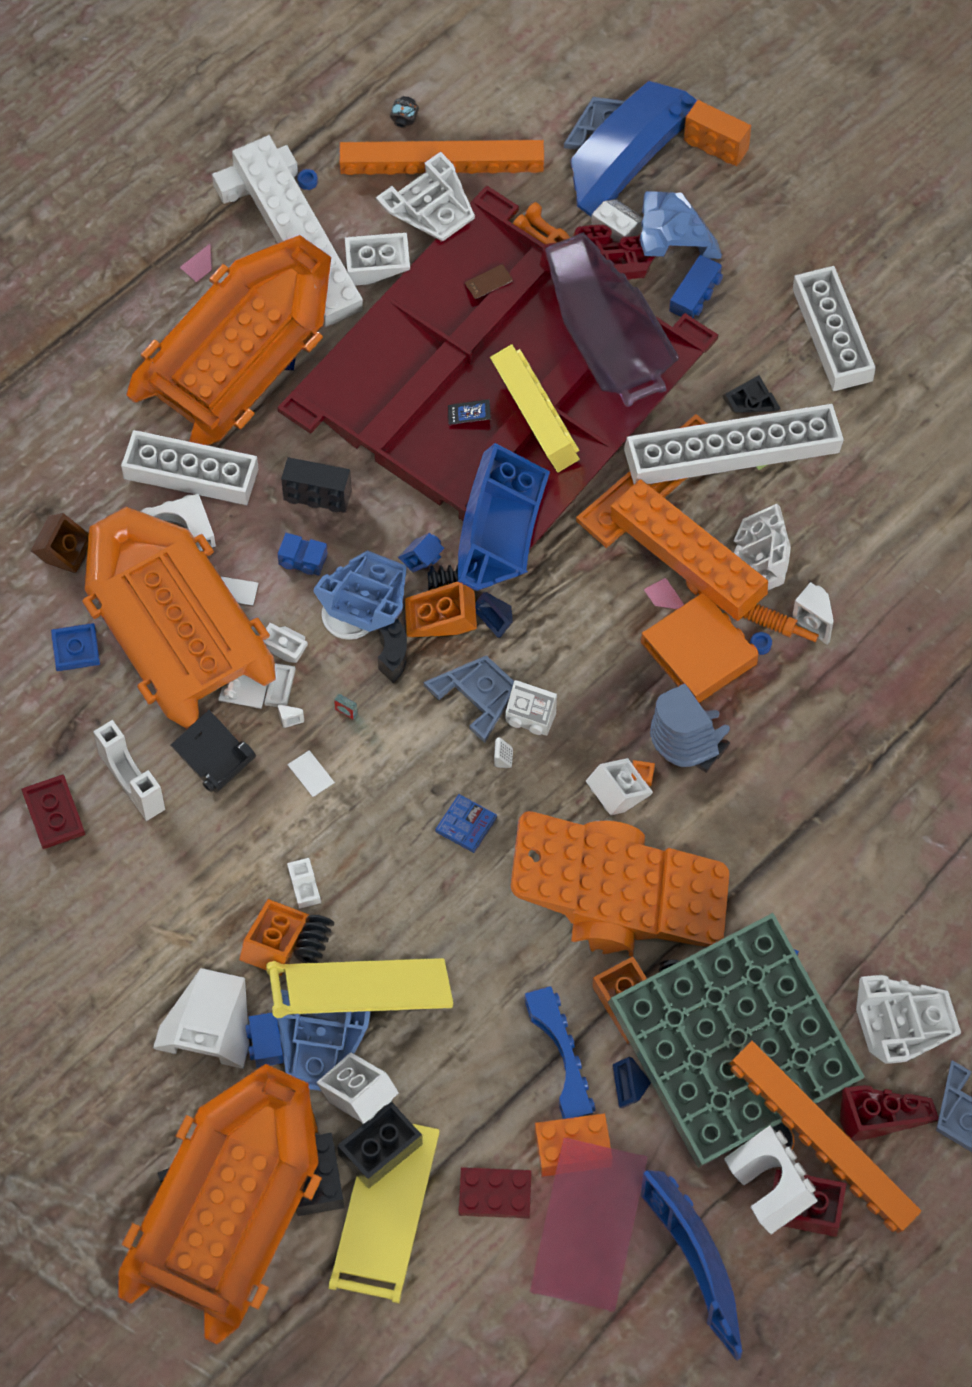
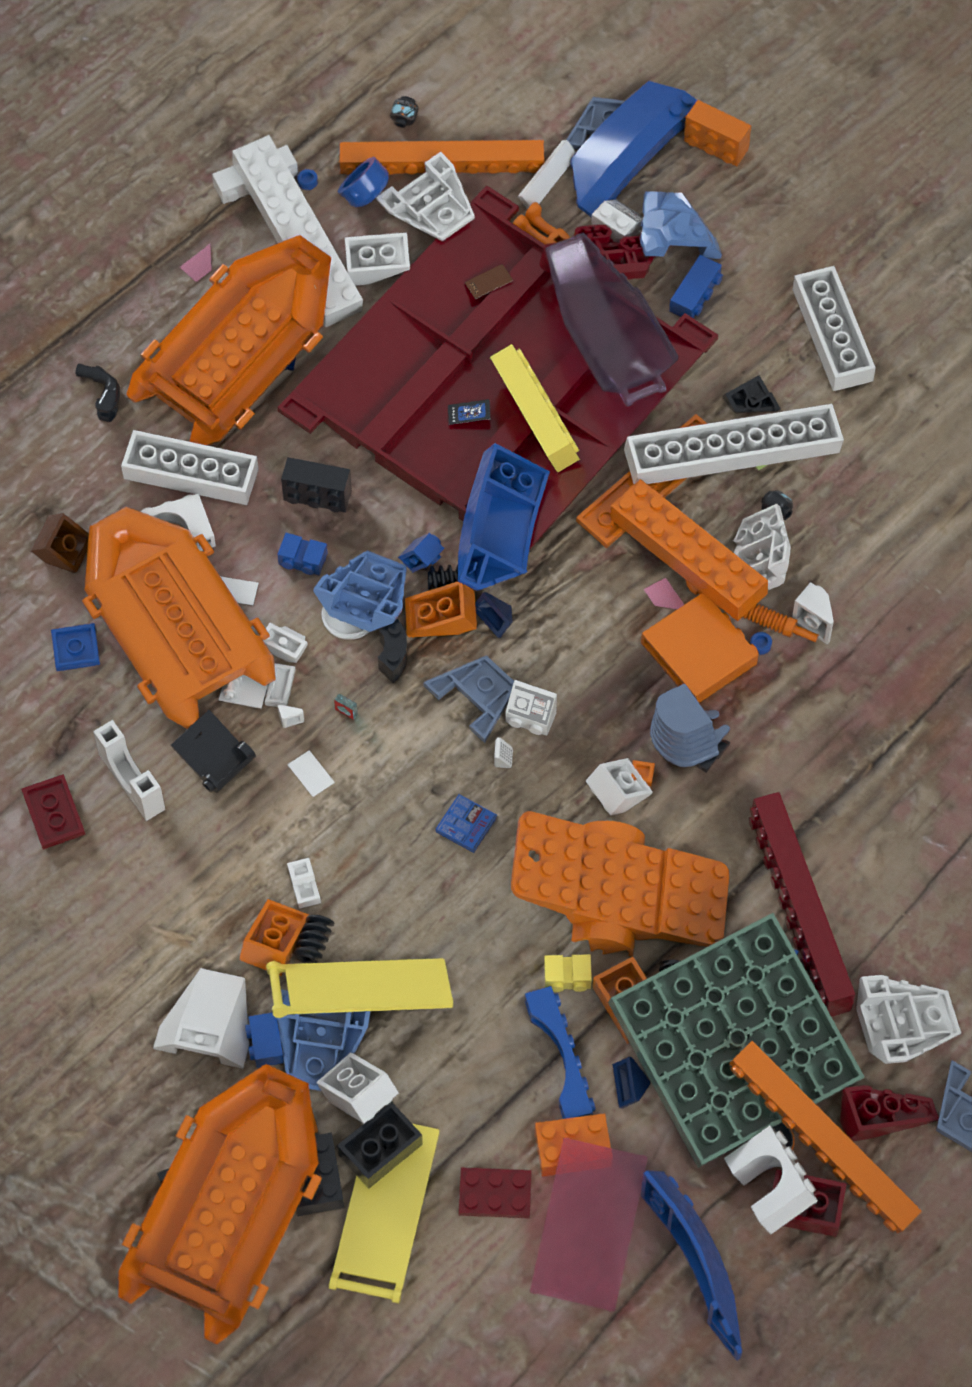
(108, 403): none -> black piece
(364, 183): none -> blue piece
(547, 174): none -> white tile
(568, 972): none -> light yellow brick
(778, 497): none -> black head
(801, 903): none -> dark red brick

